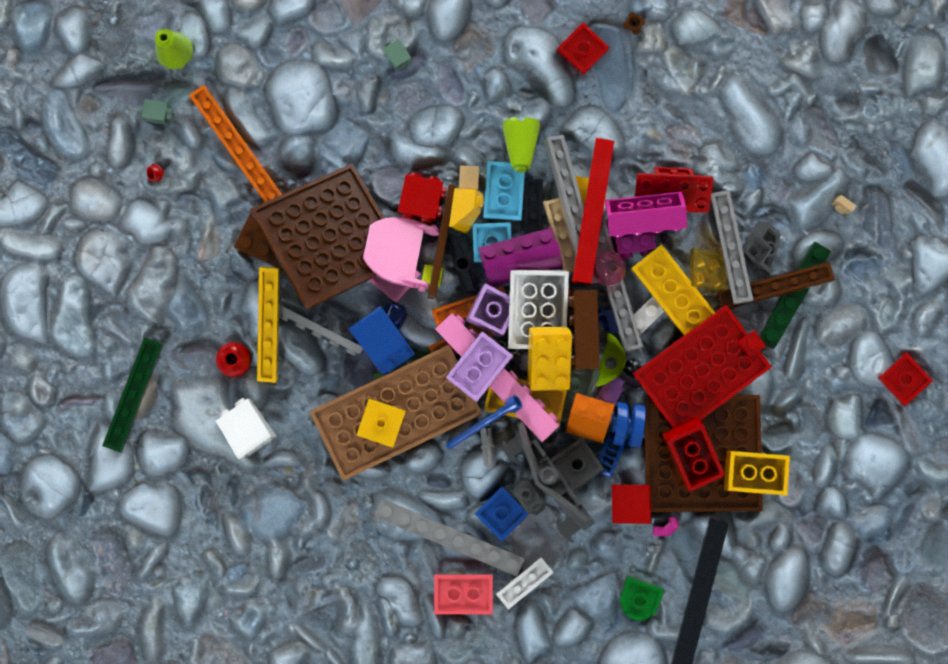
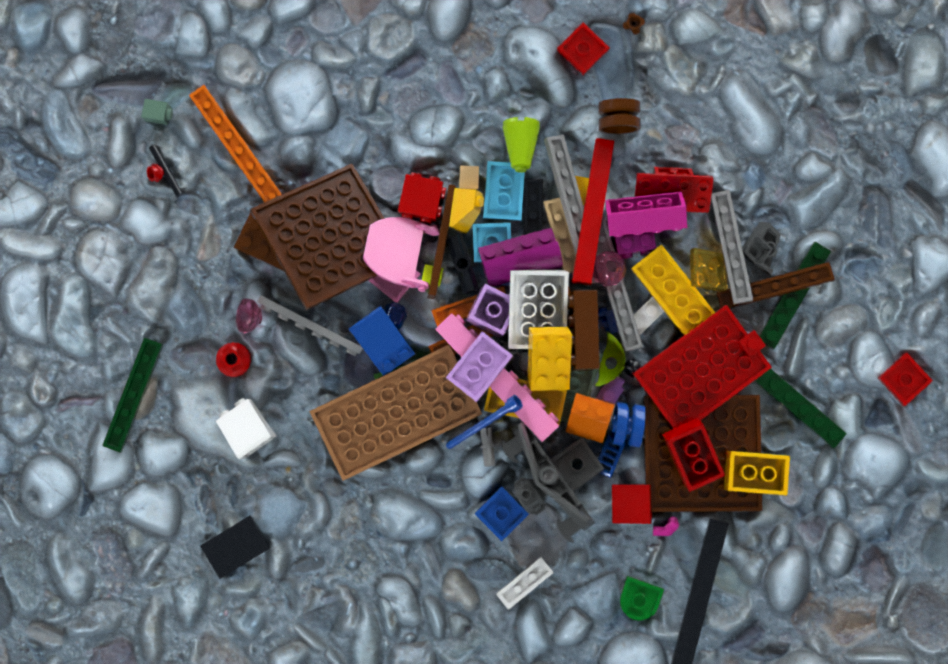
(167, 173): none -> black bar
(172, 49): lime cone -> none
(235, 546): none -> black tile
(248, 315): none -> clear pink piece
(268, 324): yellow plate -> none
(381, 423): yellow plate -> none
(397, 55): sand green brick -> none
(449, 537): light grey plate -> none
(463, 593): coral plate -> none
(619, 116): none -> reddish brown wheel
(801, 408): none -> dark green plate
(843, 205): tan plate -> none

